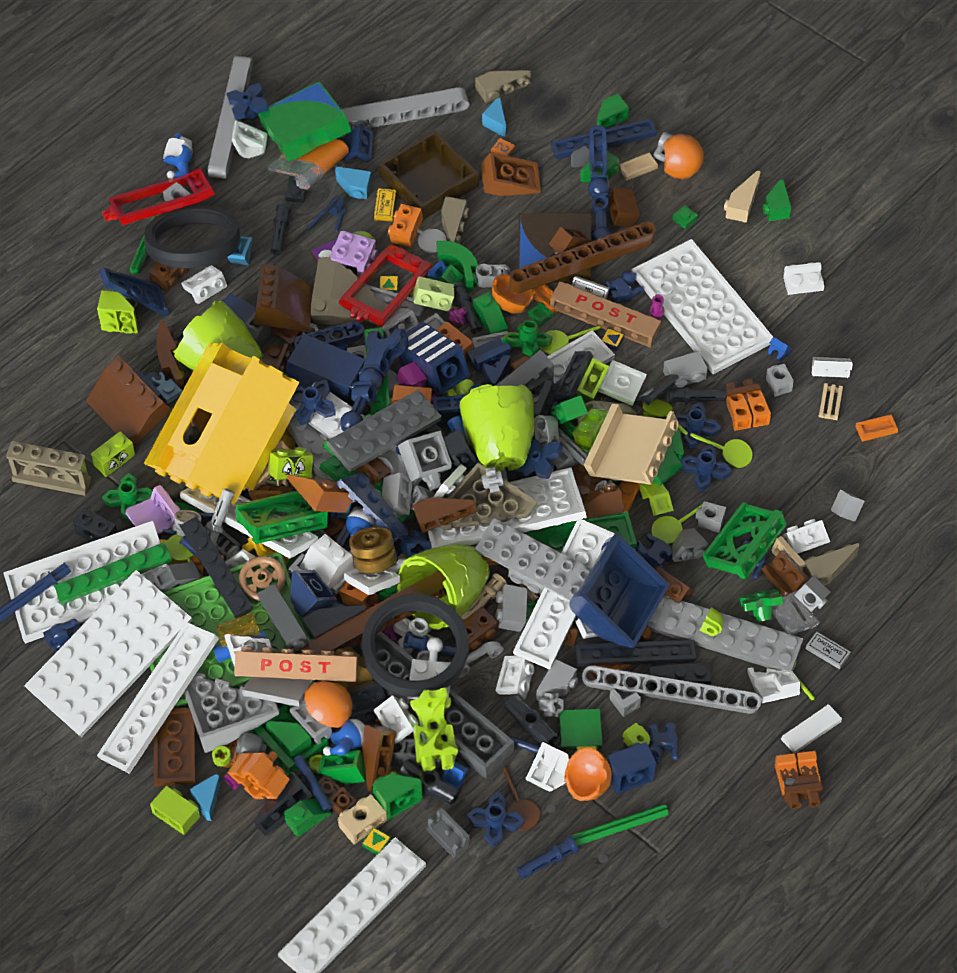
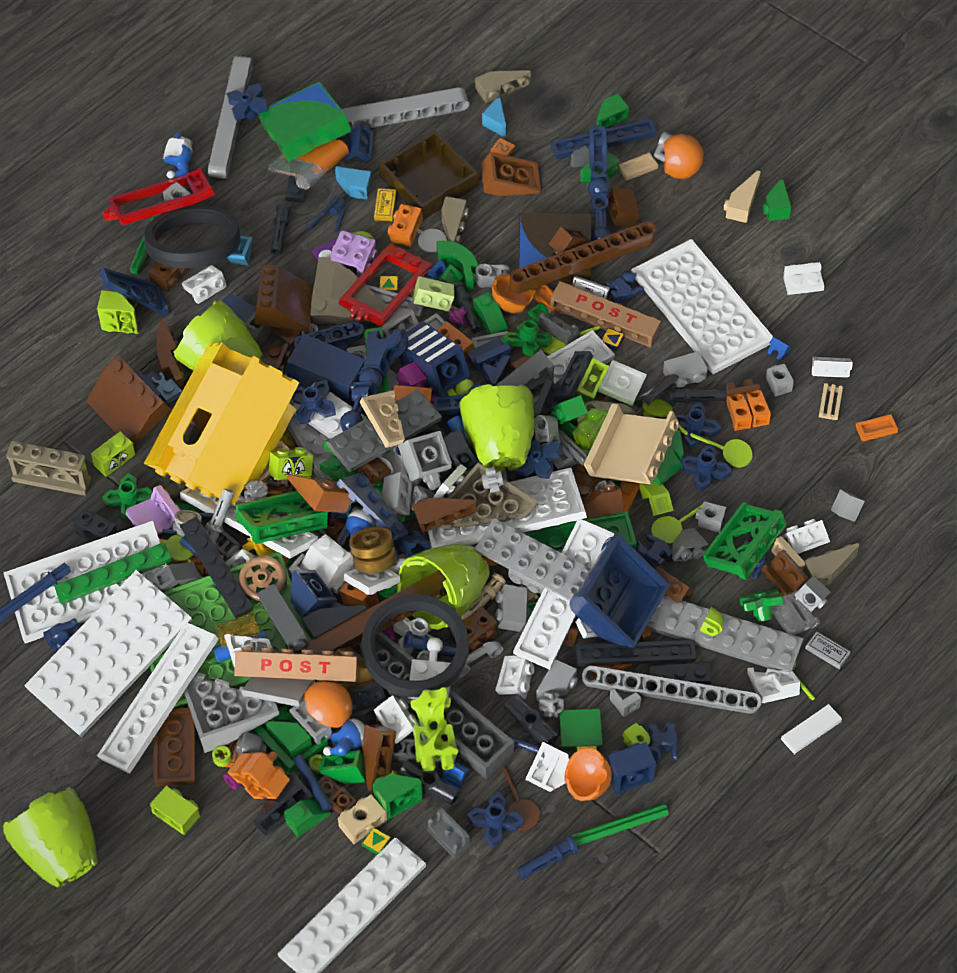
(54, 837): none -> lime piece
(206, 795): dark azure slope -> none
(248, 140): white slope -> none
(255, 490): none -> light grey gear
(384, 417): none -> tan wing
(558, 328): none -> dark grey hinge
(657, 308): magenta pin -> none
(685, 217): green plate -> none
(799, 778): hips -> none

